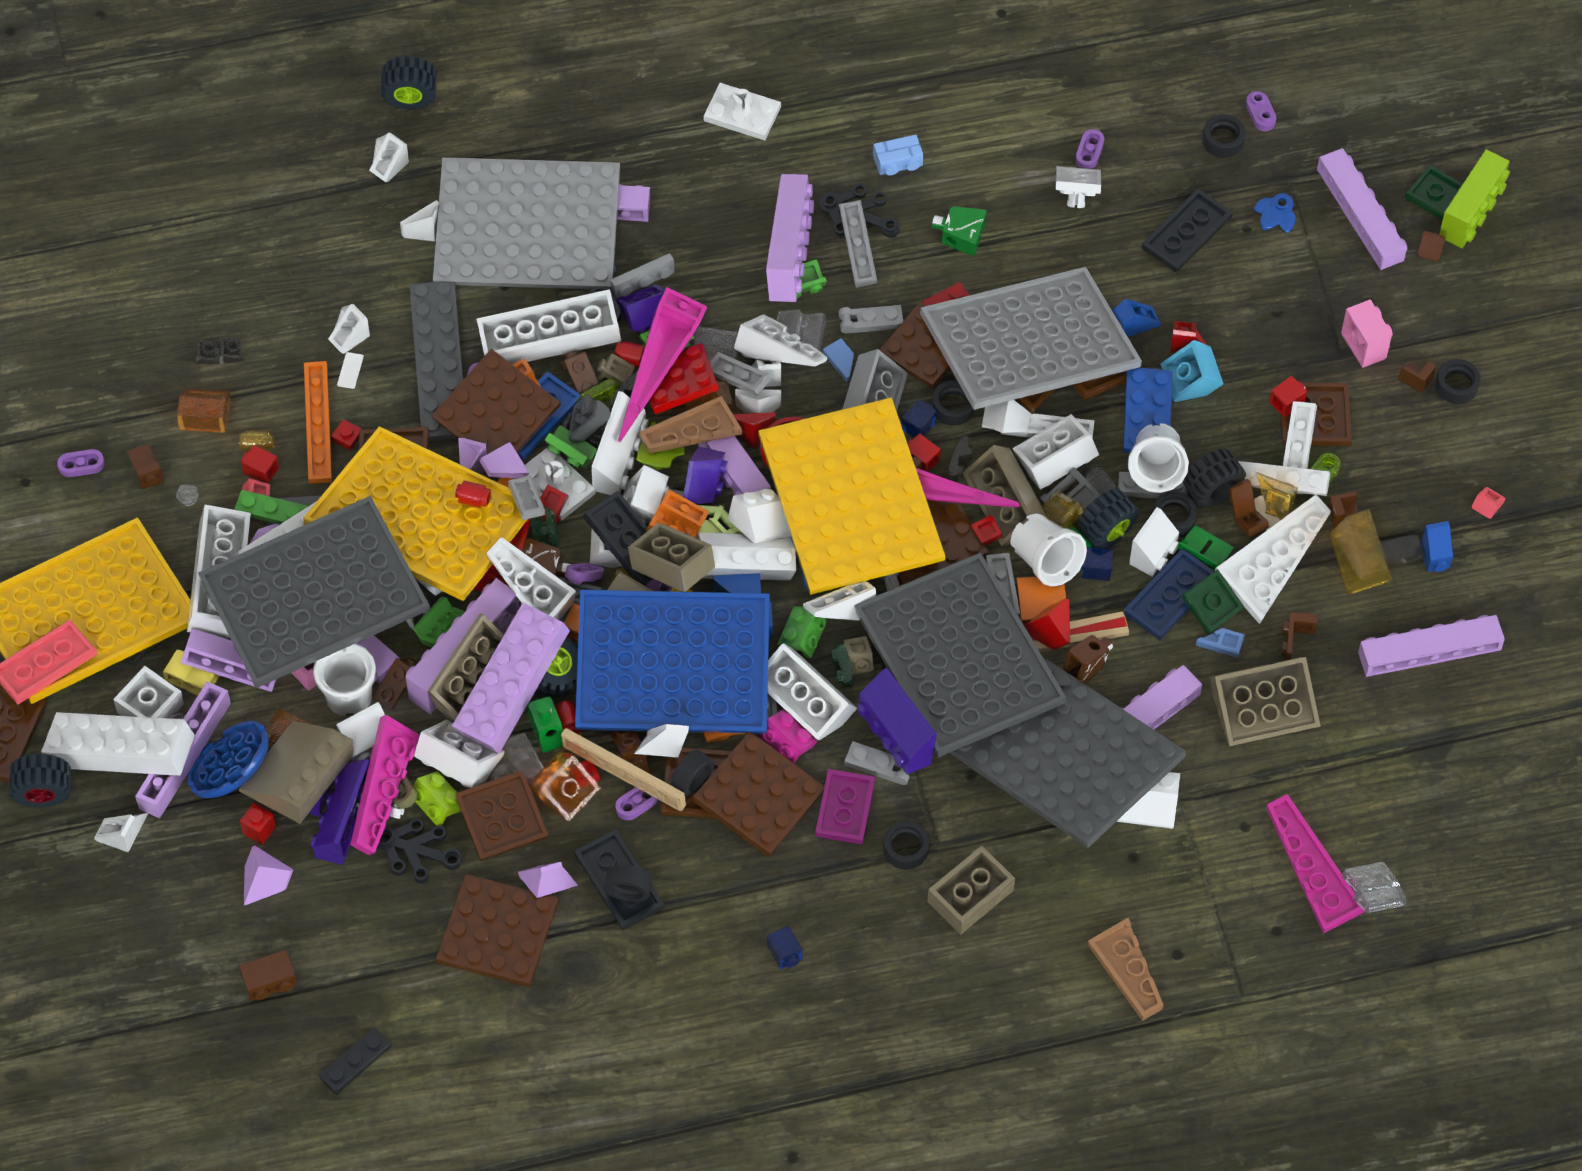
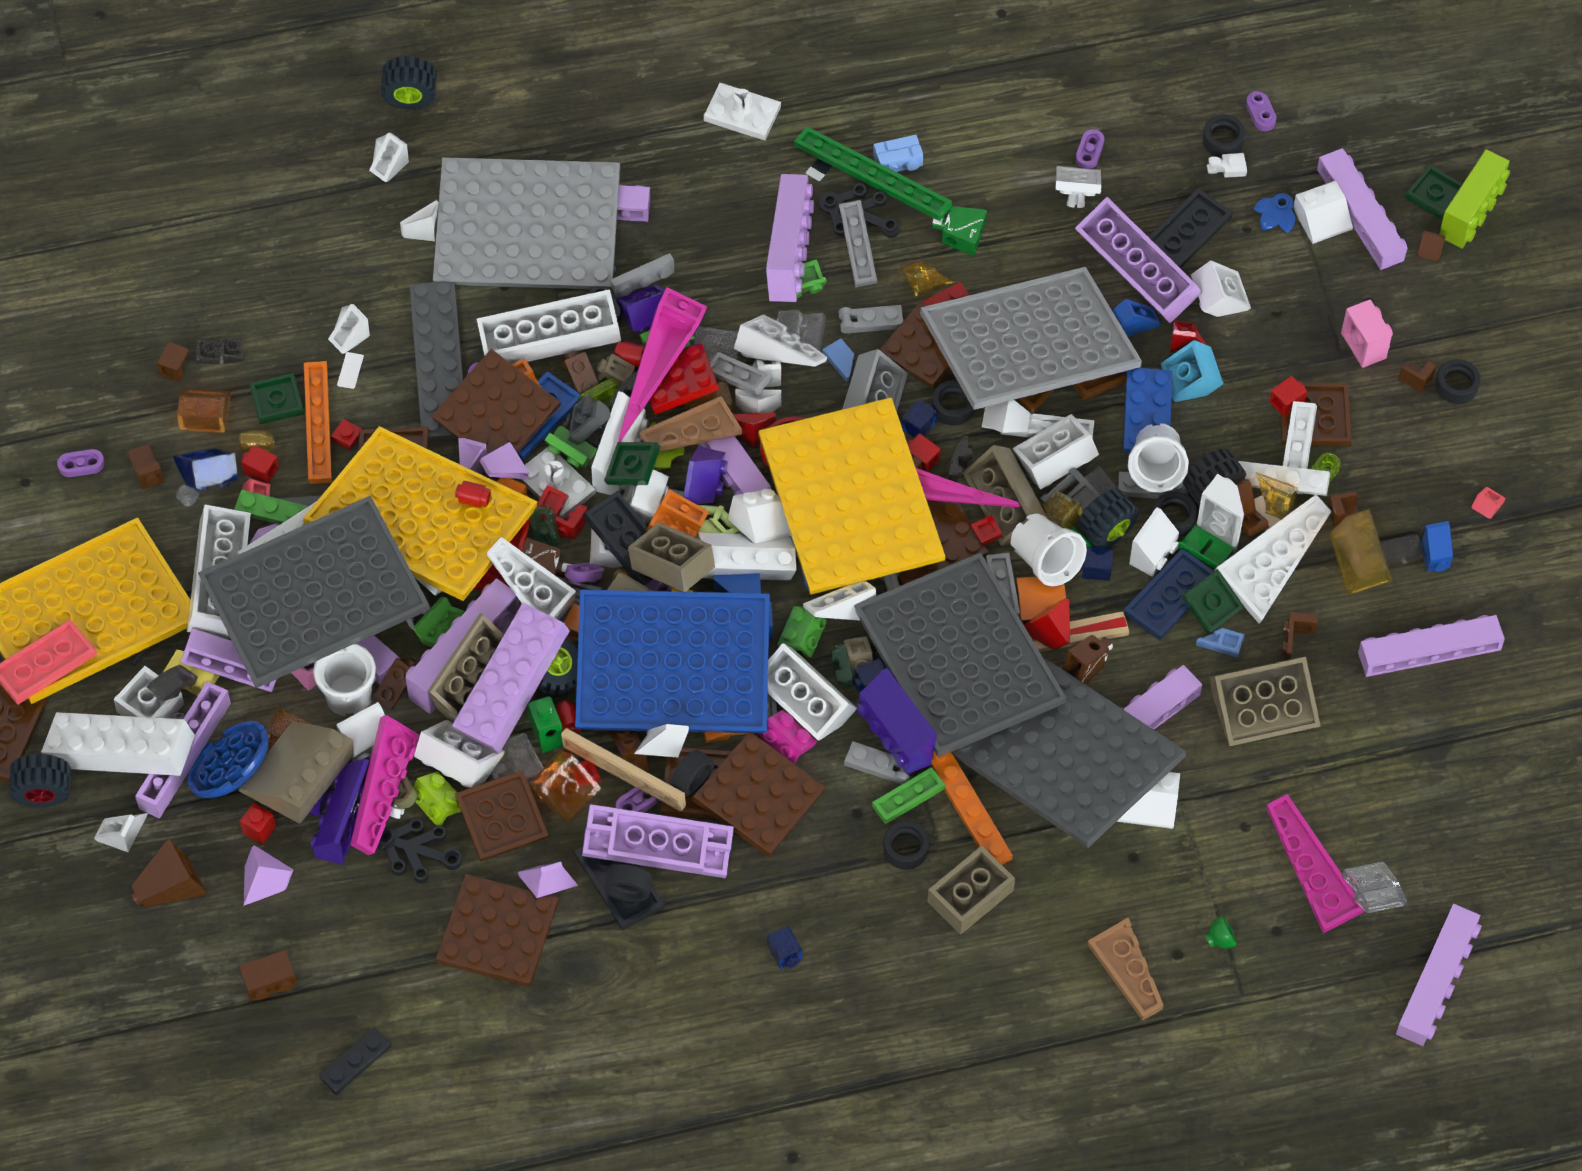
(167, 878): none -> reddish brown slope
(171, 361): none -> reddish brown panel
(171, 682): none -> clear smoke slope
(207, 468): none -> clear blue slope
(276, 398): none -> dark green plate
(526, 497): light grey plate -> none
(574, 523): none -> red bracket
(632, 463): none -> dark green plate
(657, 841): none -> lavender slope
(818, 169): none -> sticker
(845, 806): magenta plate -> none
(866, 673): none -> clear blue brick
(873, 173): none -> green plate
(908, 795): none -> bright green plate
(924, 277): none -> clear yellow slope
(970, 807): none -> orange plate
(1138, 260): none -> lavender brick
(1220, 289): none -> white slope
(1221, 511): none -> white slope
(1221, 934): none -> green brick
(1230, 164): none -> white plate
(1323, 212): none -> white slope
(1438, 975): none -> lavender brick

